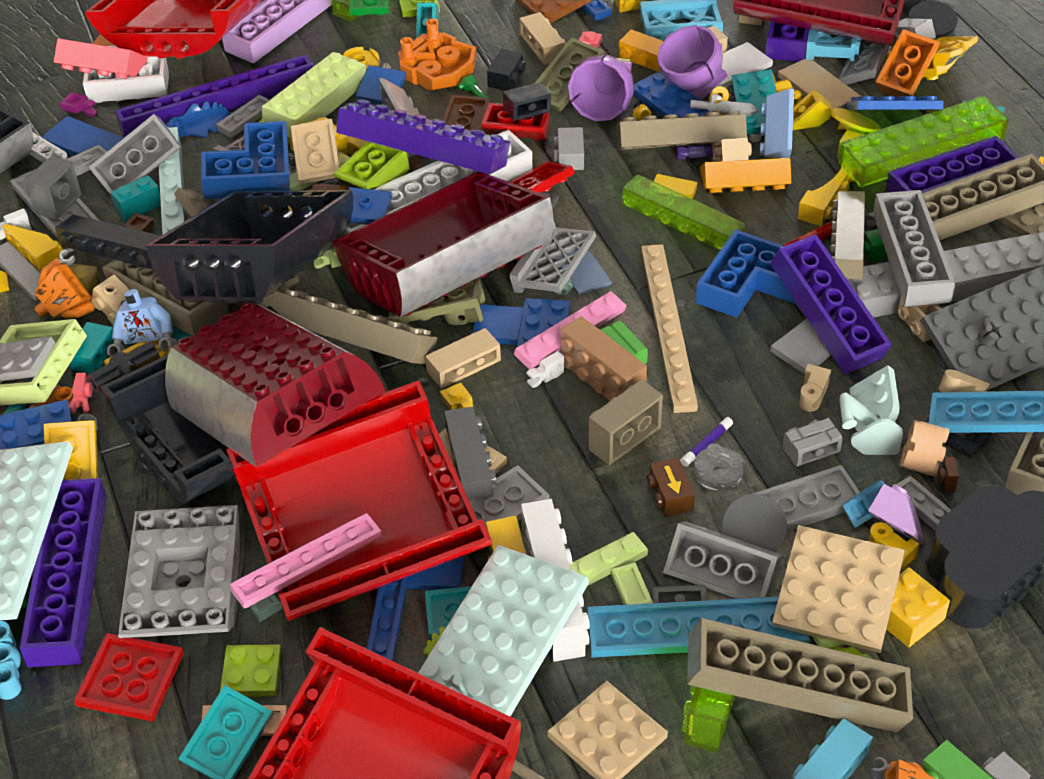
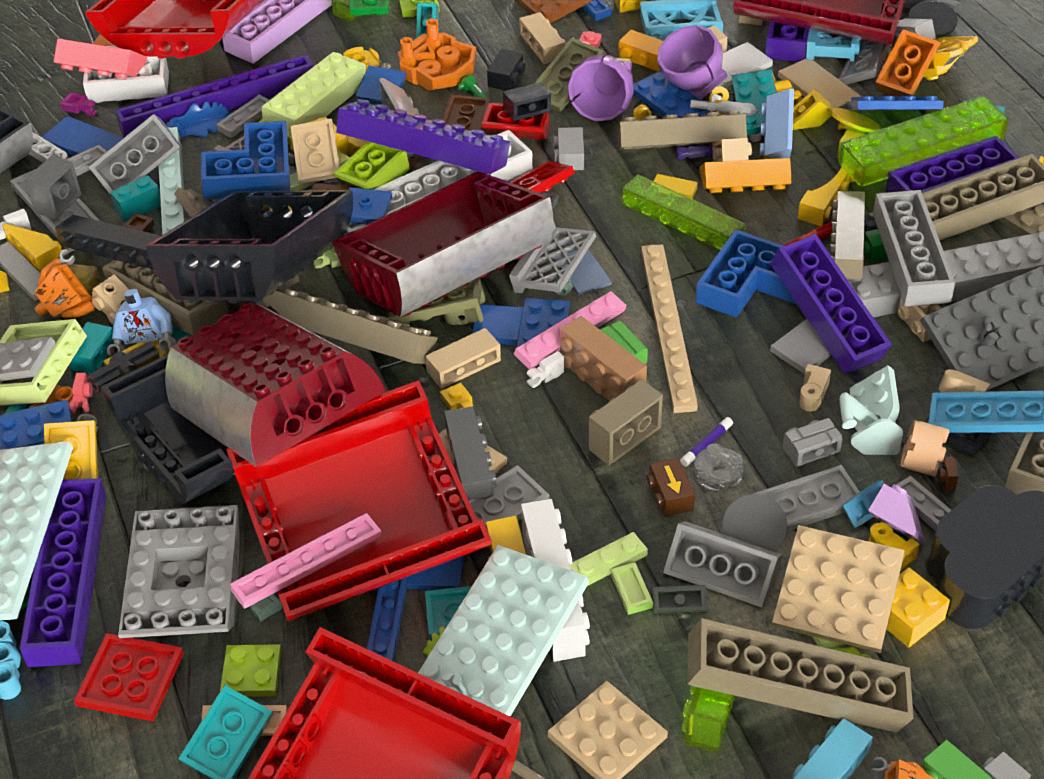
(665, 626): dark azure plate -> none

